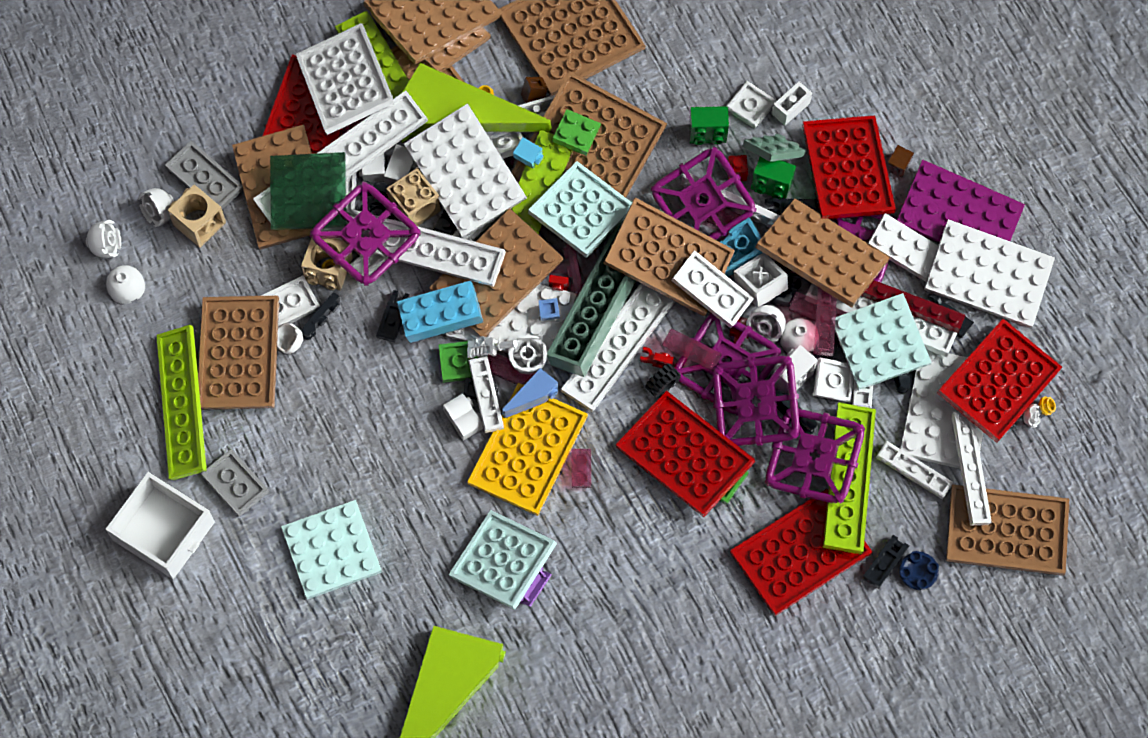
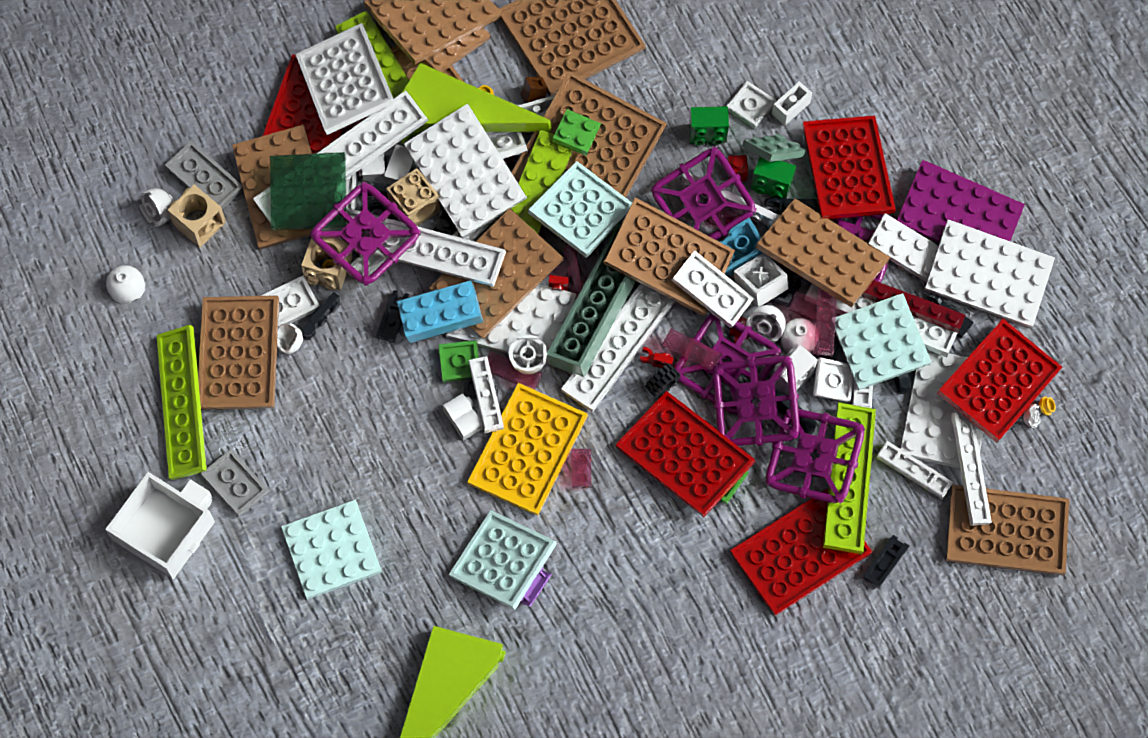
(104, 239): white cylinder -> none
(197, 493): none -> white brick
(486, 345): white piece -> none
(528, 153): medium azure brick -> none
(532, 394): medium blue slope -> none
(549, 309): medium blue plate -> none
(901, 159): reddish brown panel -> none
(919, 570): dark blue dish -> none

